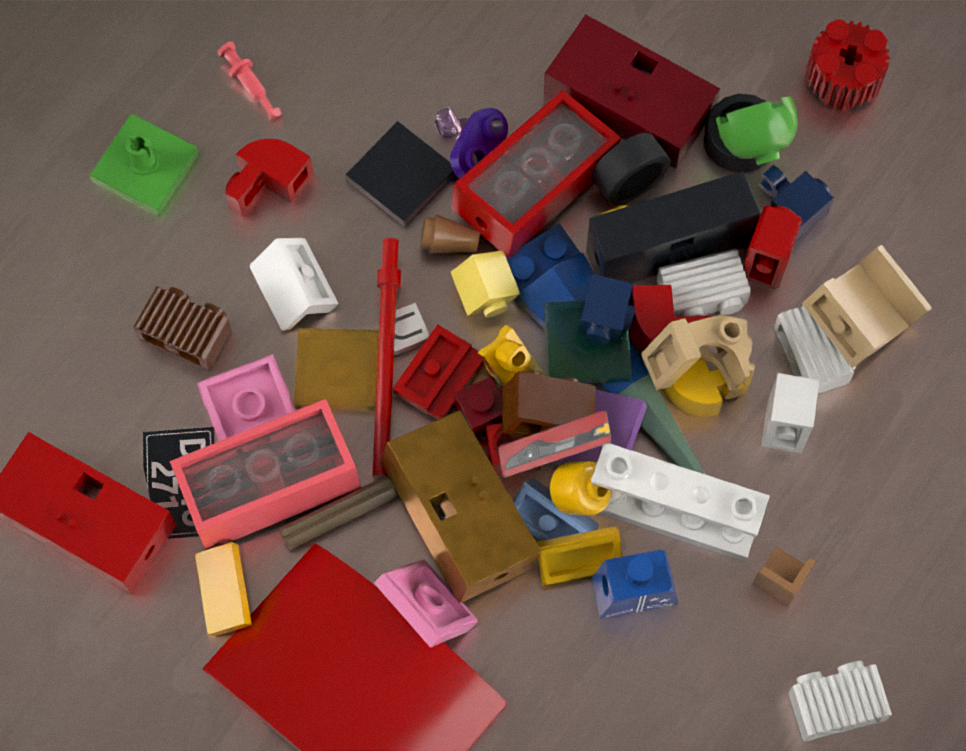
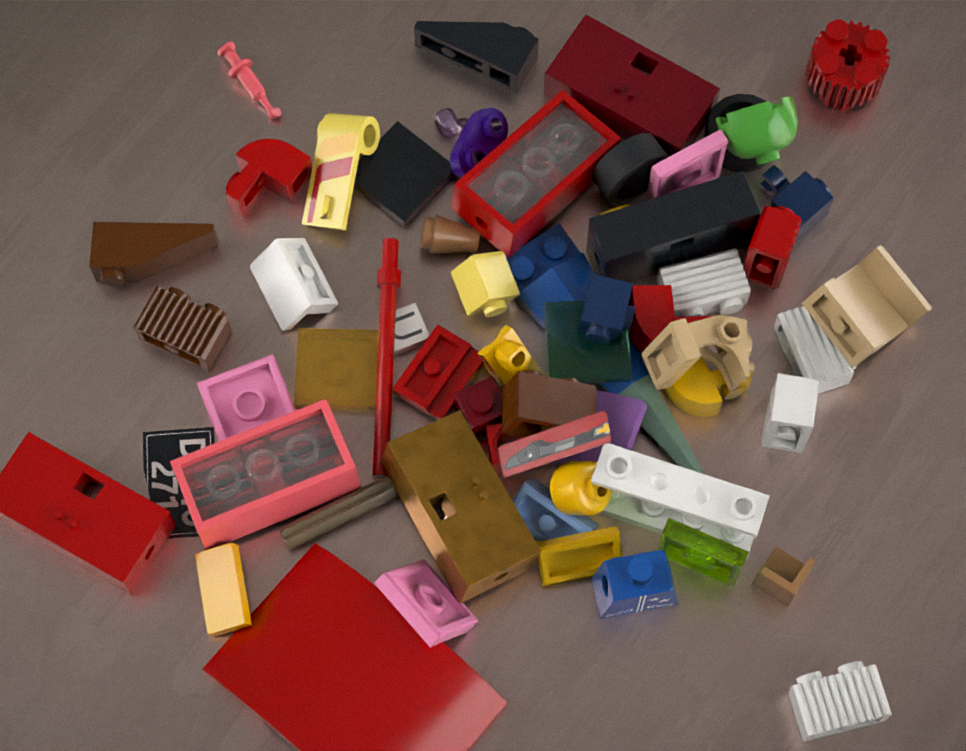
(139, 250): none -> reddish brown slope
(144, 164): bright green tile -> none
(335, 167): none -> light yellow door
(484, 48): none -> black slope
(689, 167): none -> bright pink tile
(702, 552): none -> clear neon green tile

